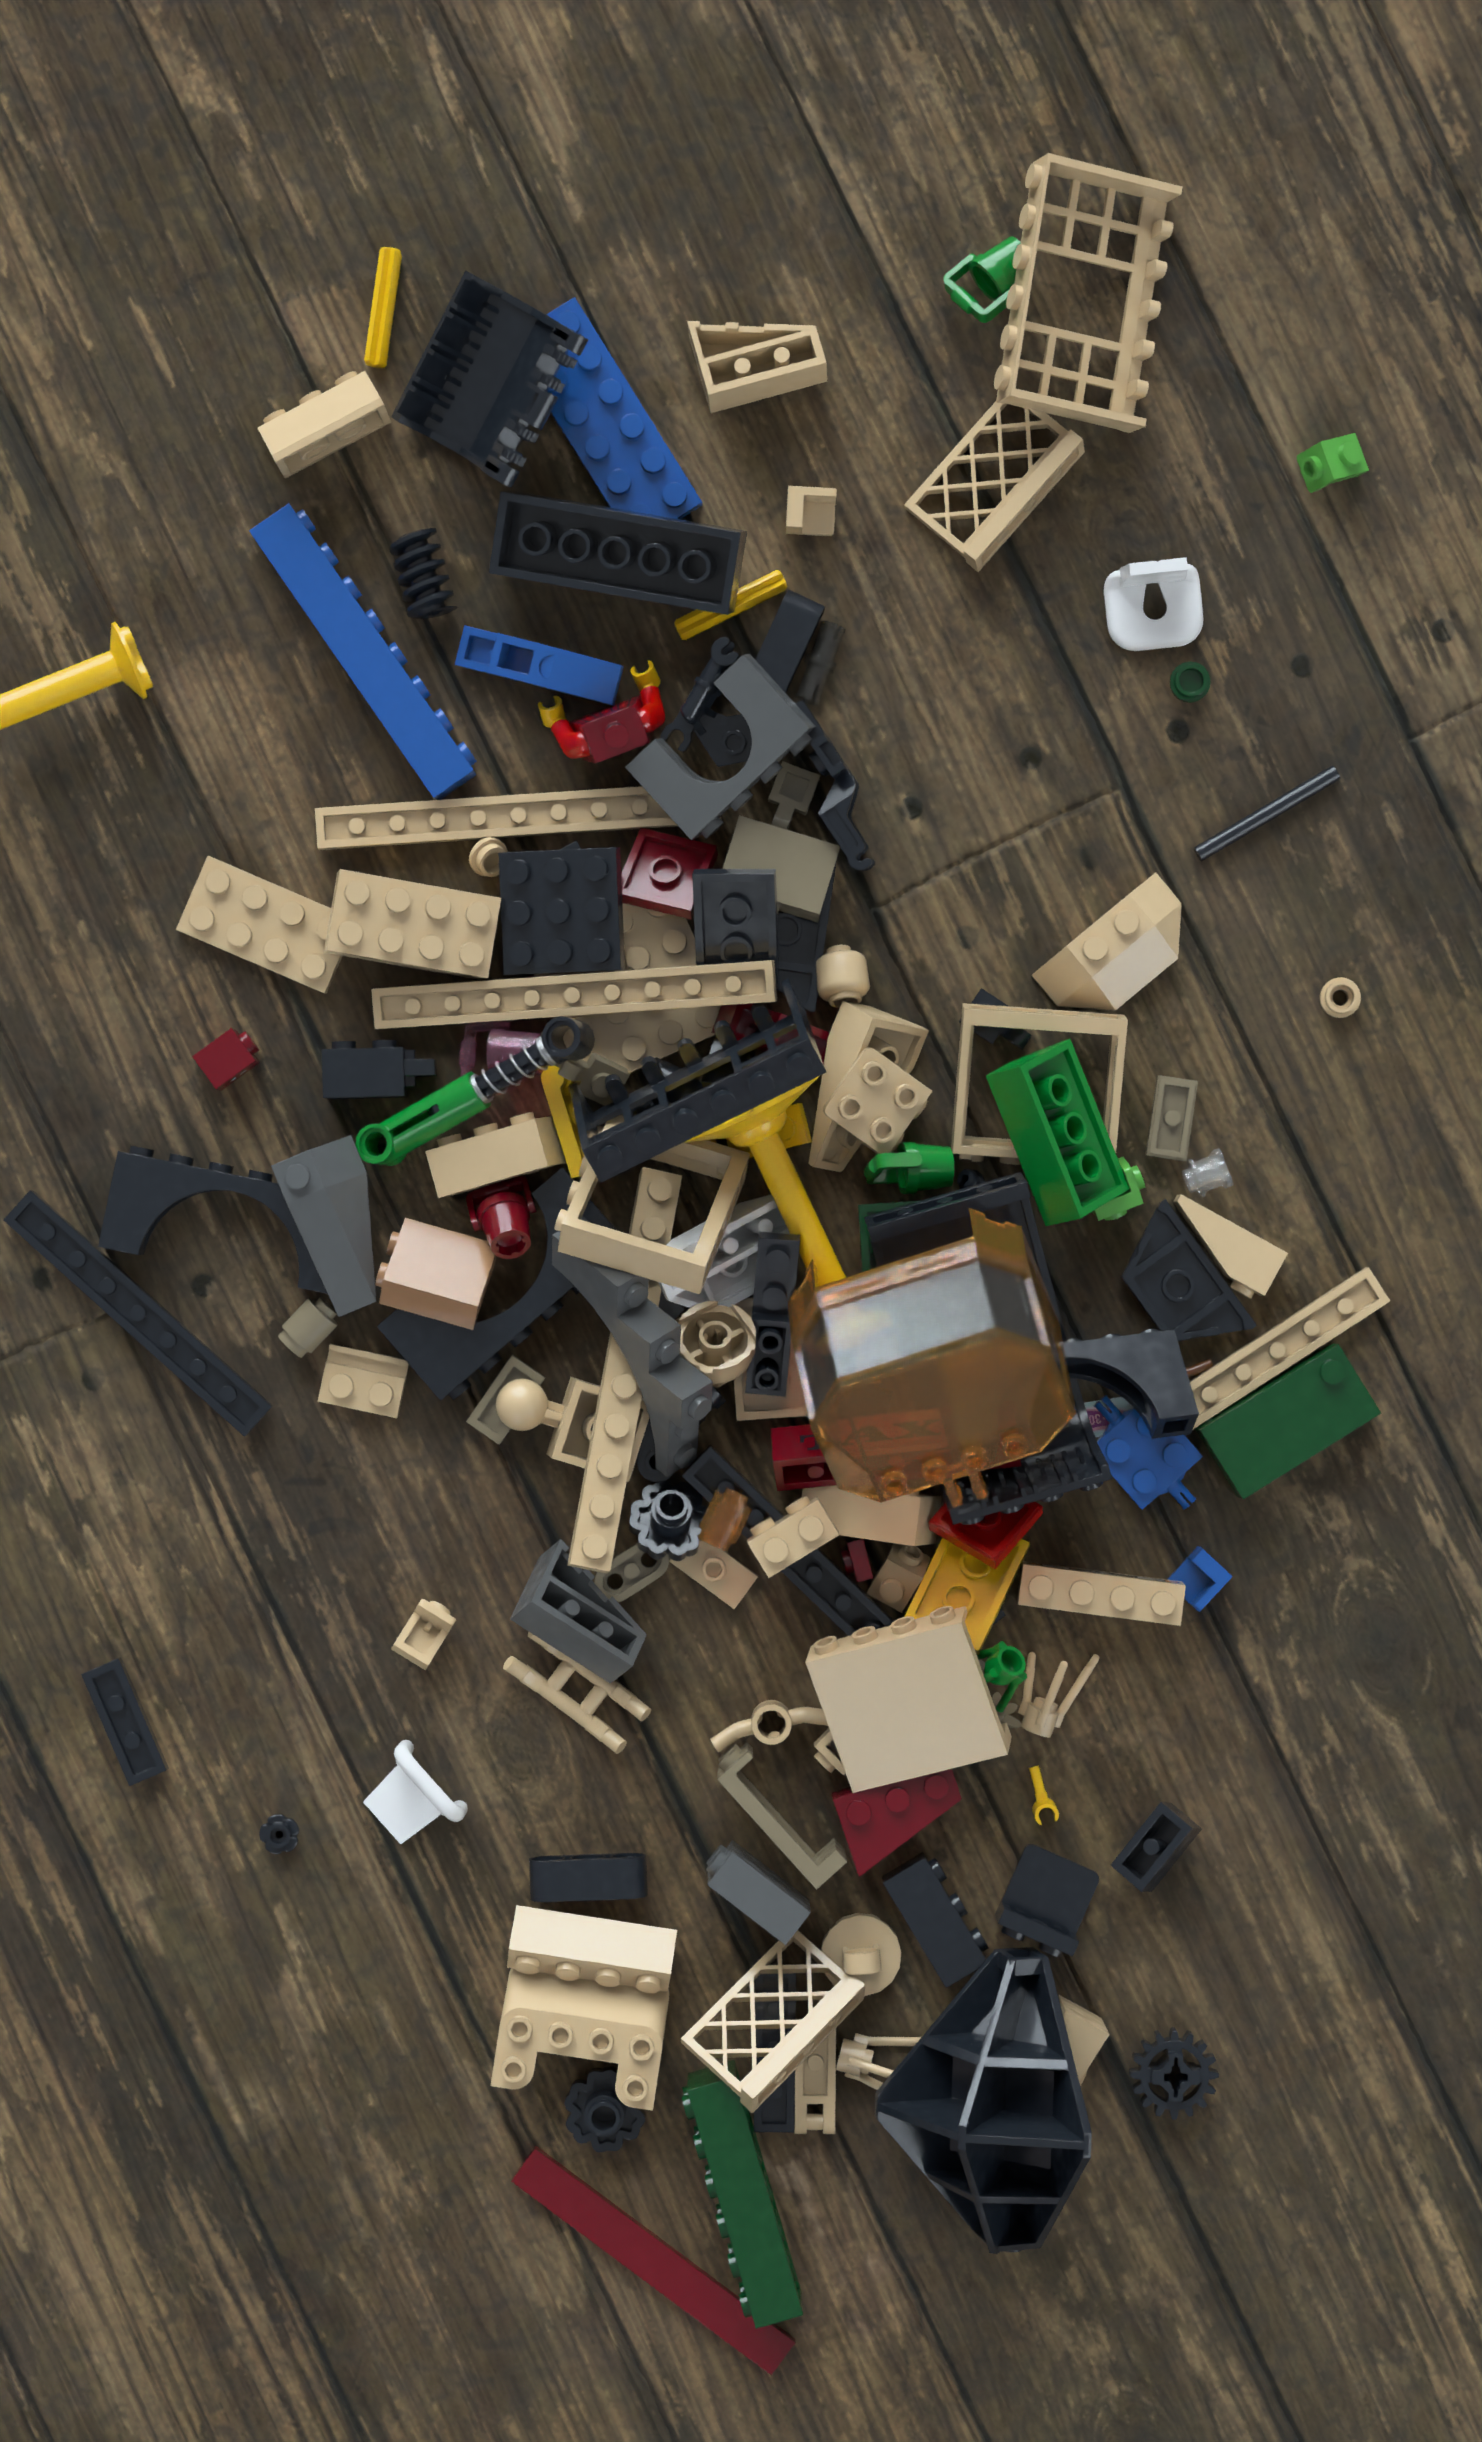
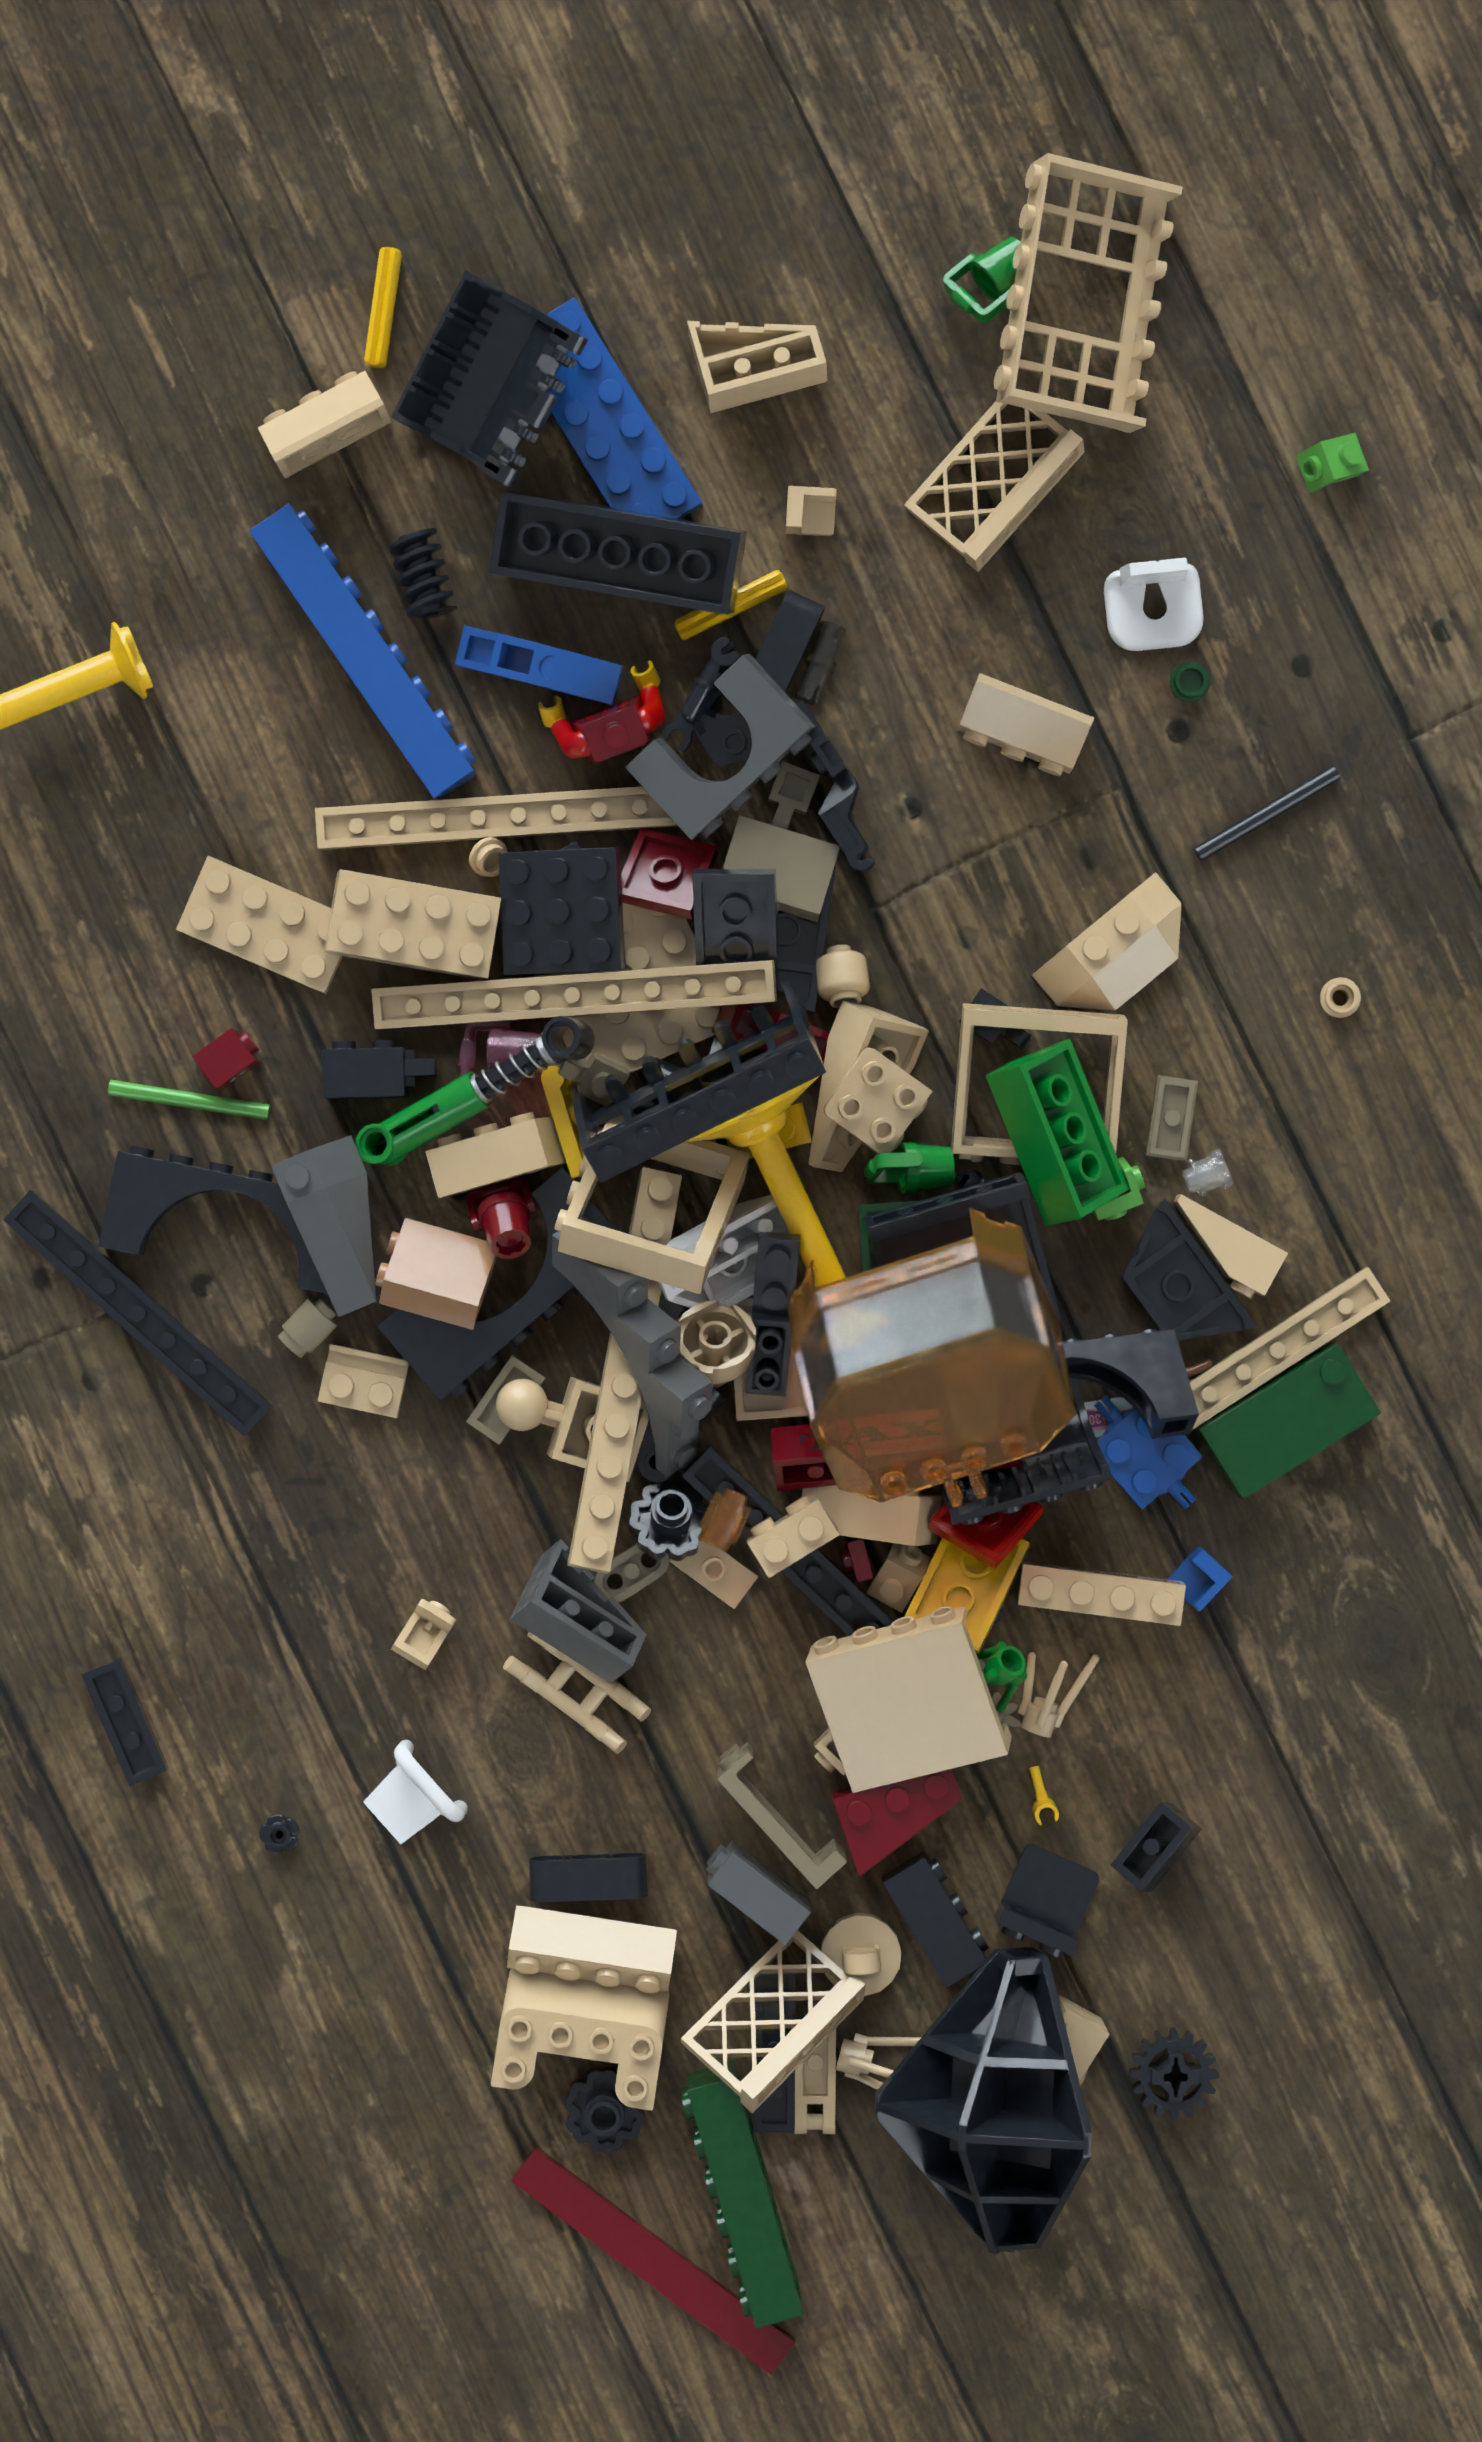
(189, 1100): none -> bright green bar
(751, 1727): tan piece -> none
(1024, 725): none -> tan slope

